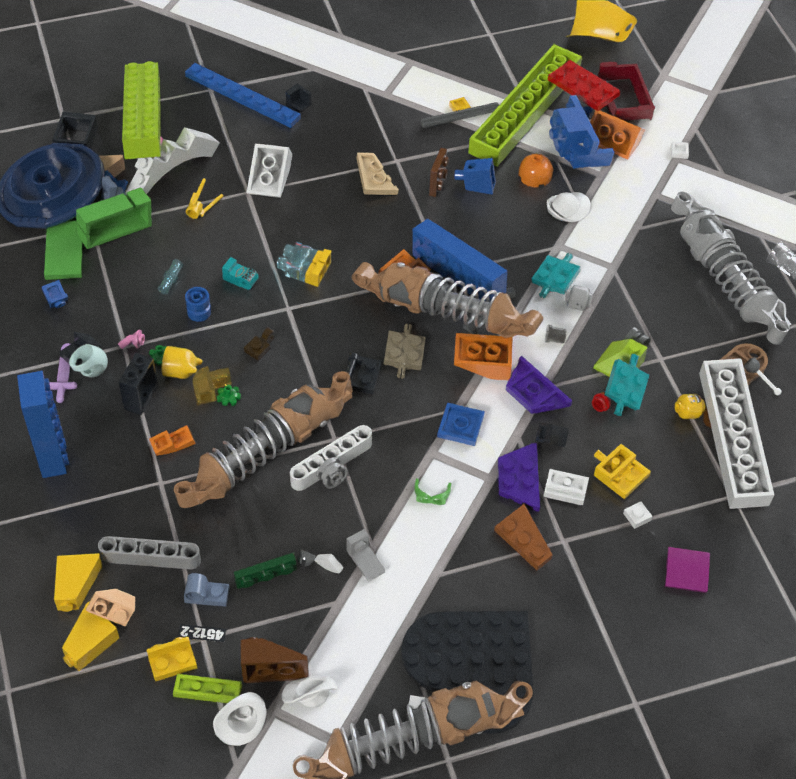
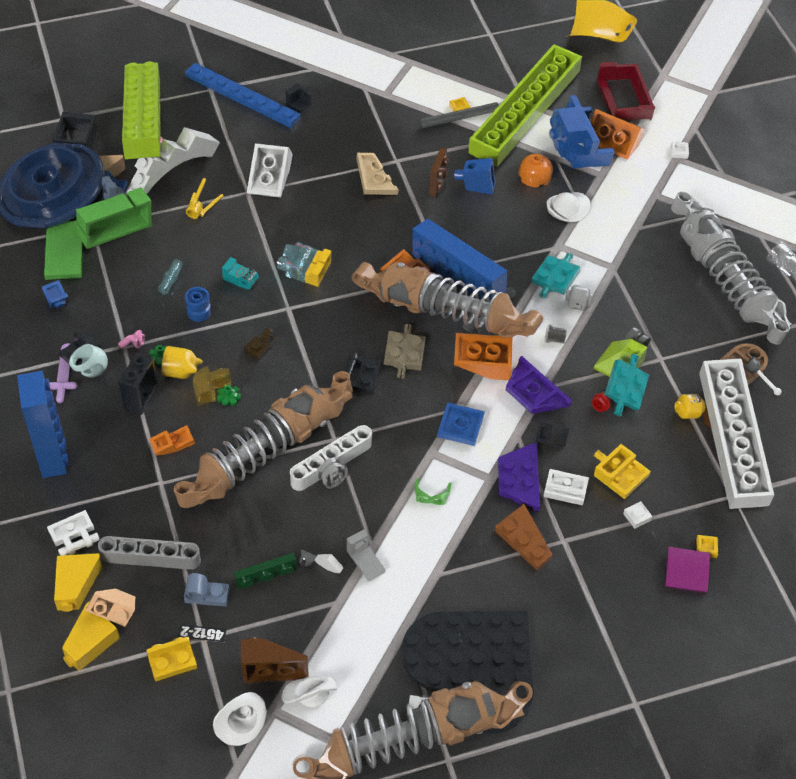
(72, 528): none -> white plate
(206, 688): lime tile -> none
(584, 84): red plate -> none
(707, 544): none -> yellow tile

